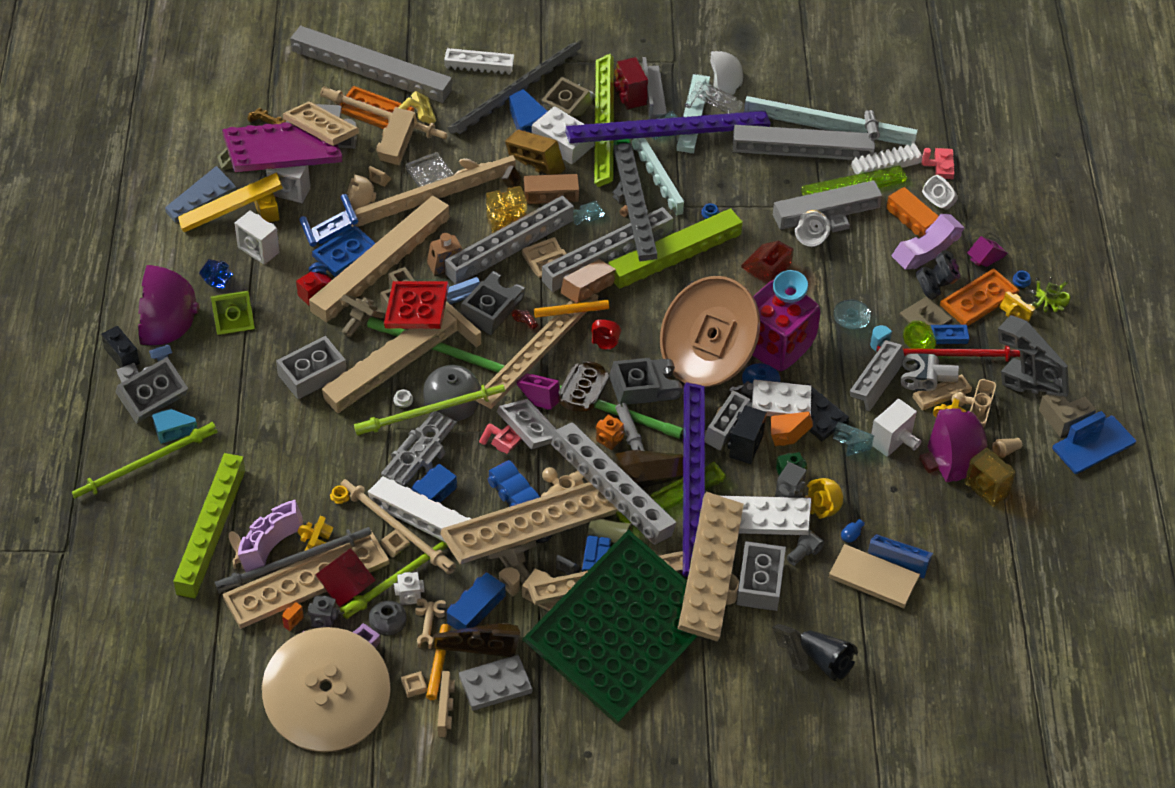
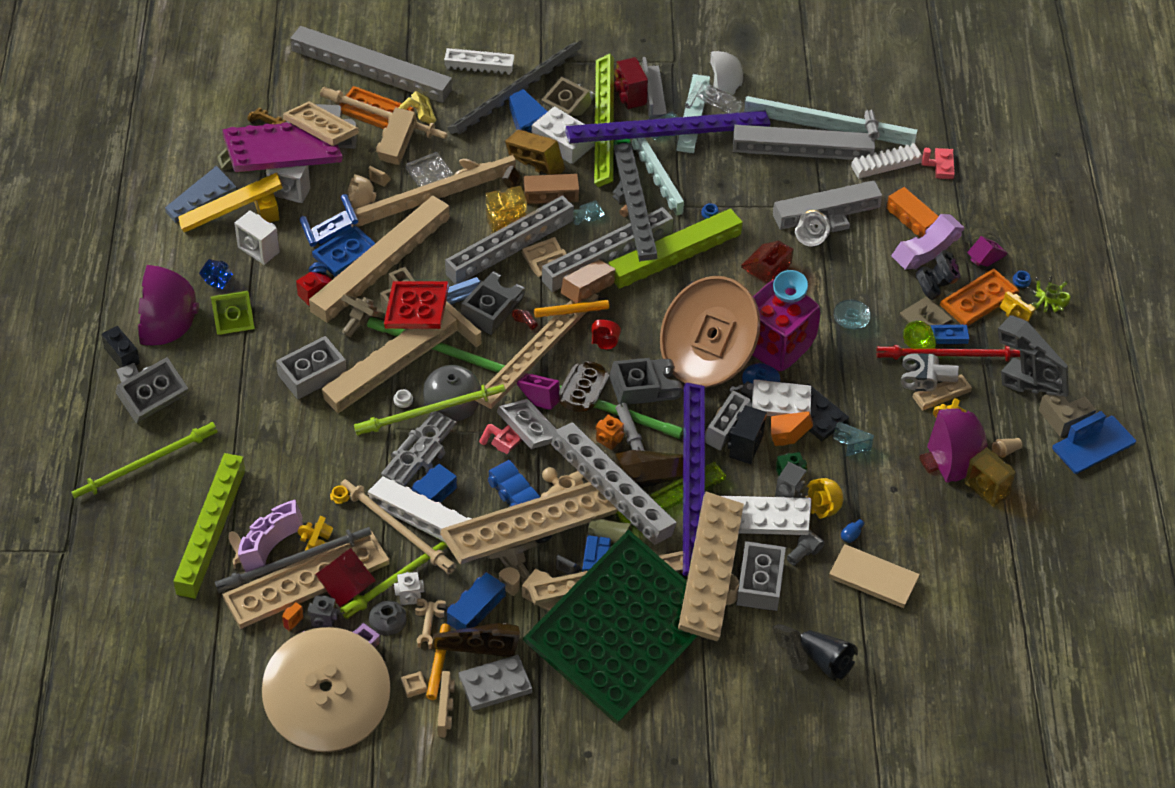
(160, 353): medium blue plate -> none
(173, 425): dark azure slope -> none
(394, 543): tan brick -> none
(440, 251): medium nougat torso -> none
(878, 374): light grey panel -> none
(879, 335): medium azure brick -> none
(882, 178): clear neon green plate -> none
(894, 428): white brick -> none
(900, 554): blue slope -> none
(940, 192): white piece -> none
(980, 402): tan piece -> none

